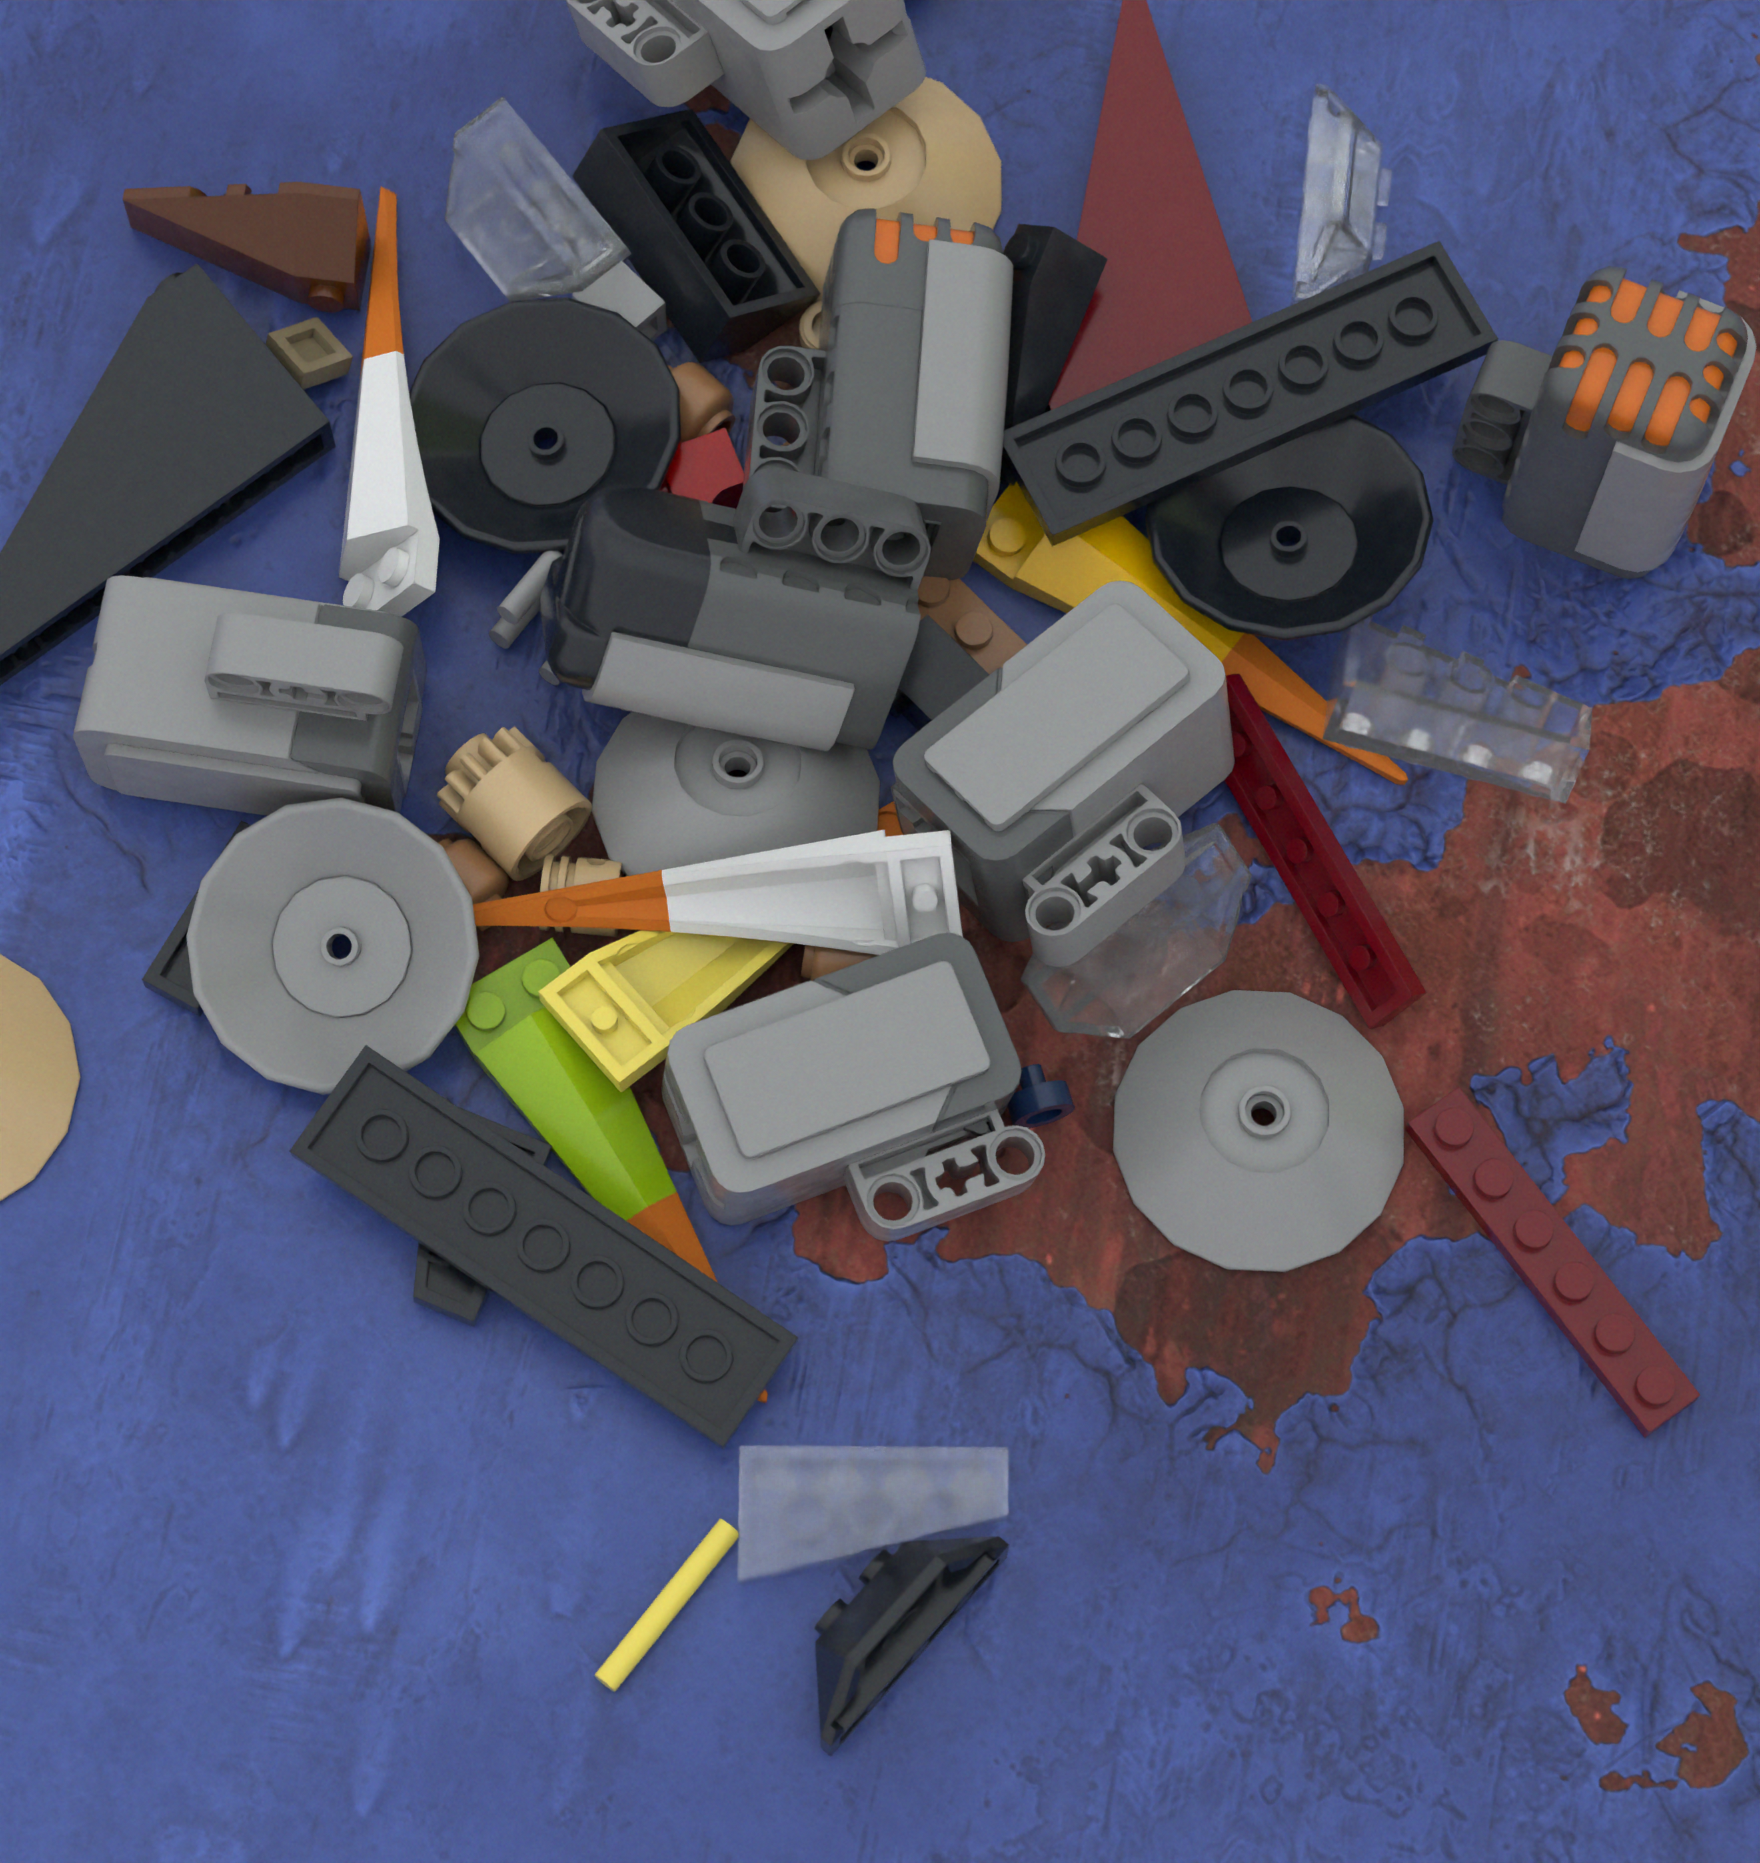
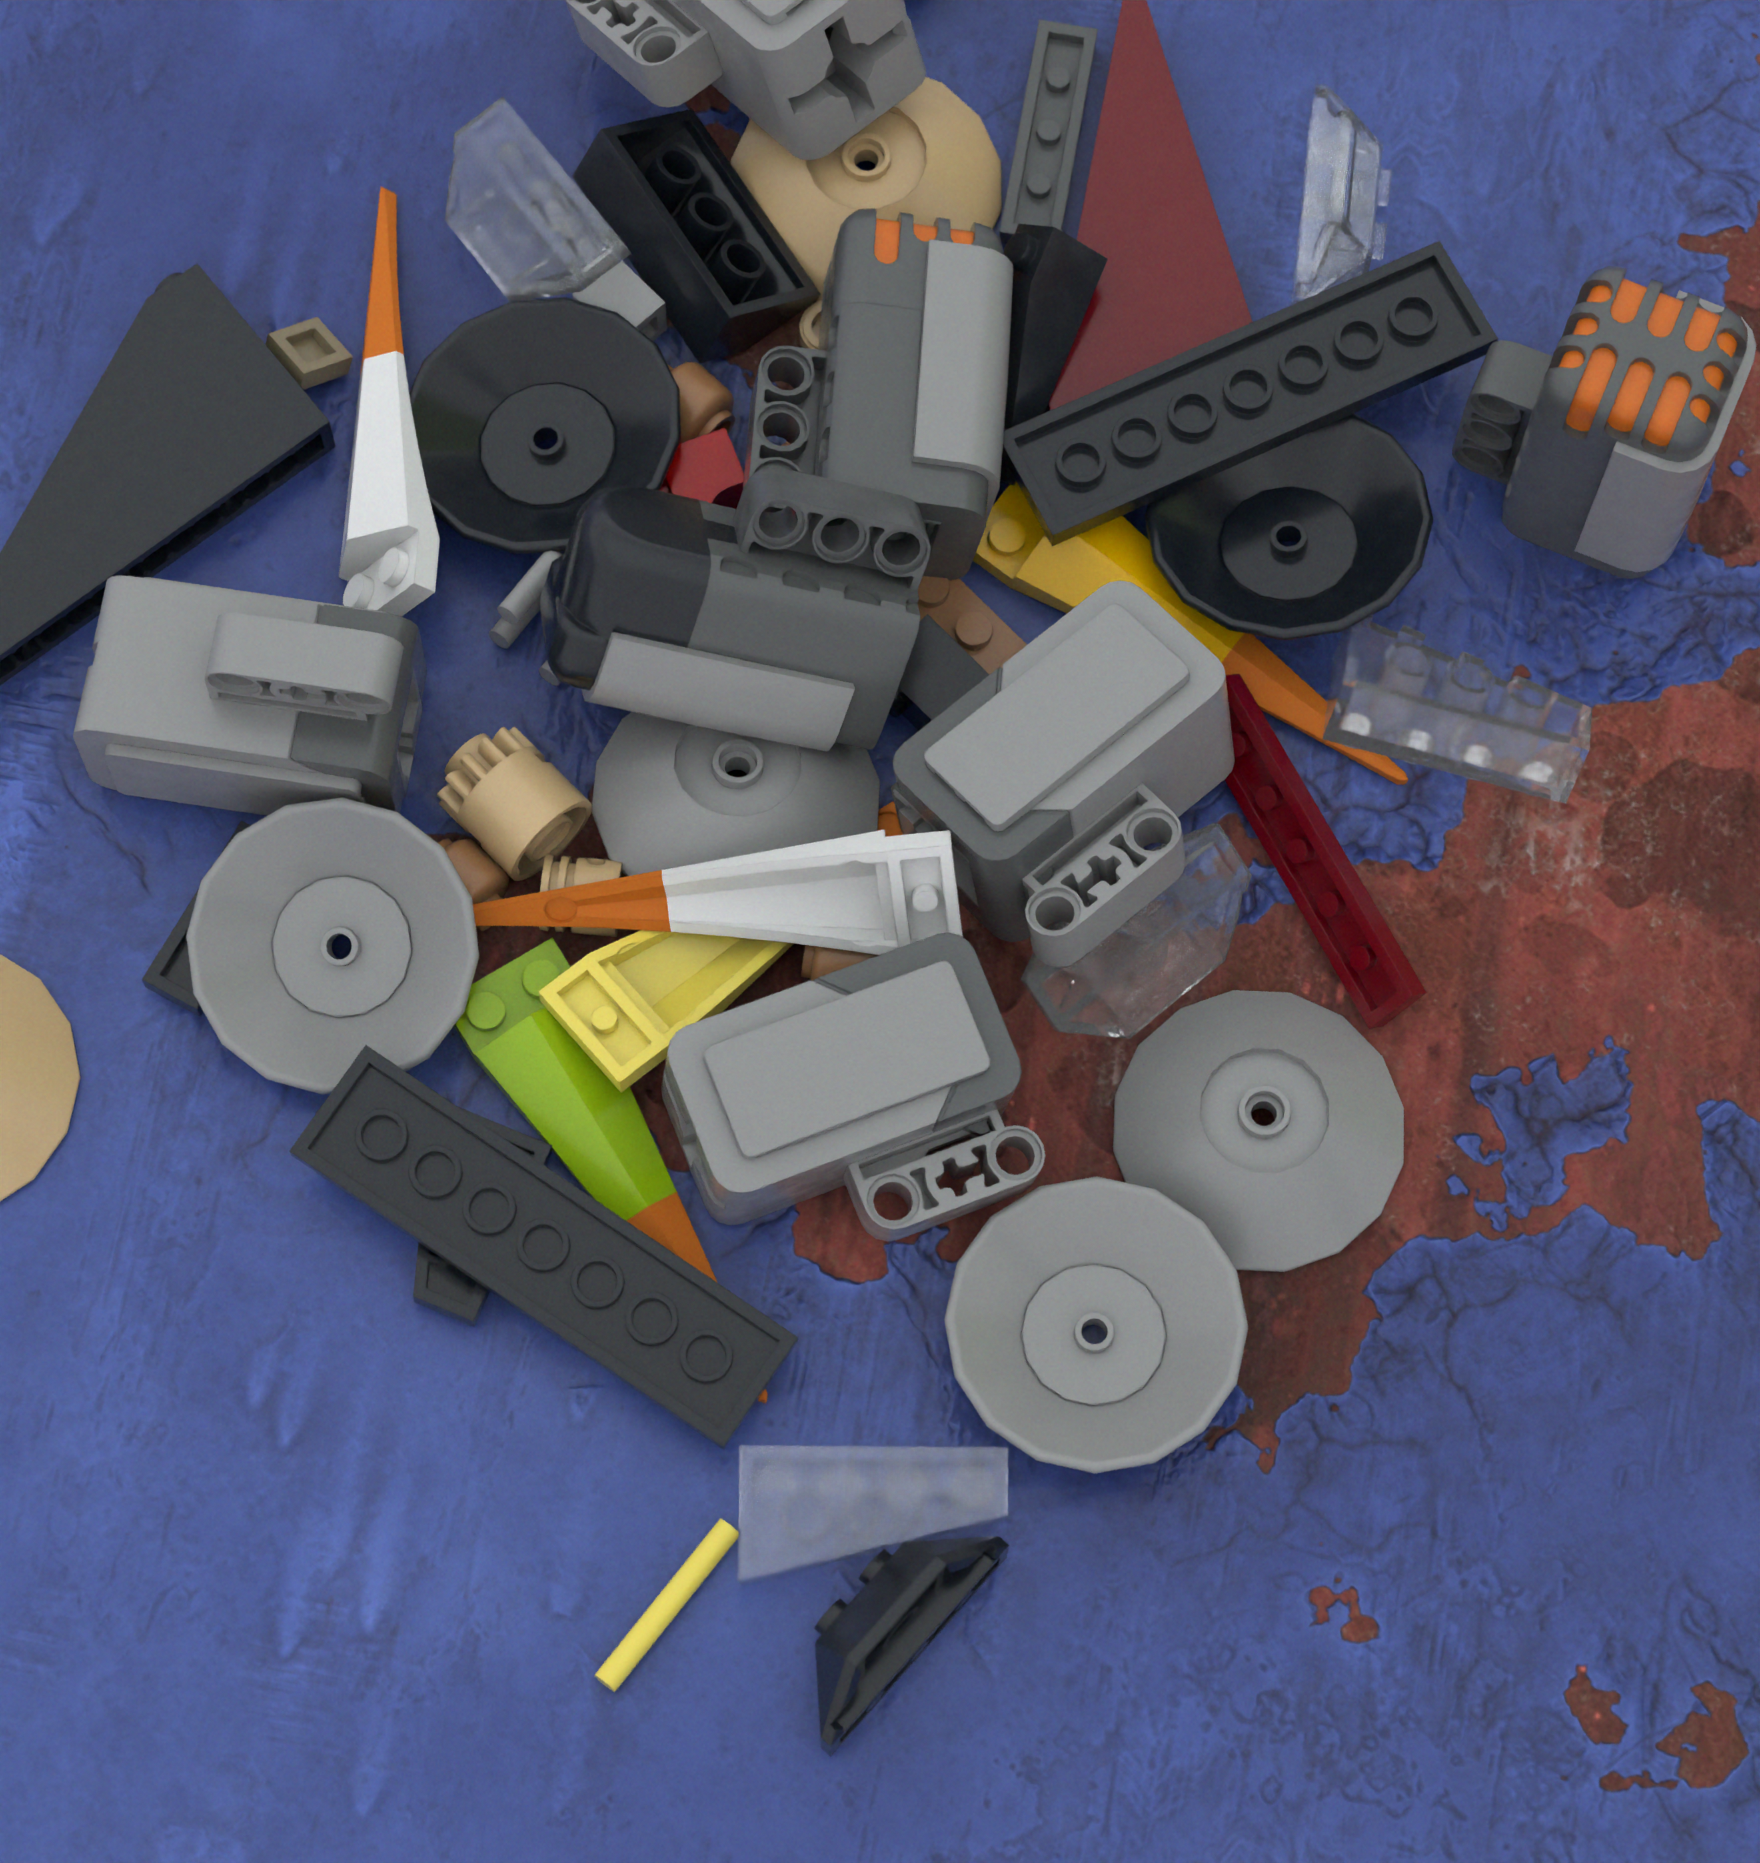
(297, 242): reddish brown wedge -> none
(1039, 1100): dark blue tile -> none
(1049, 127): none -> dark grey plate
(1111, 1261): none -> light grey dish
(1552, 1262): dark red plate -> none

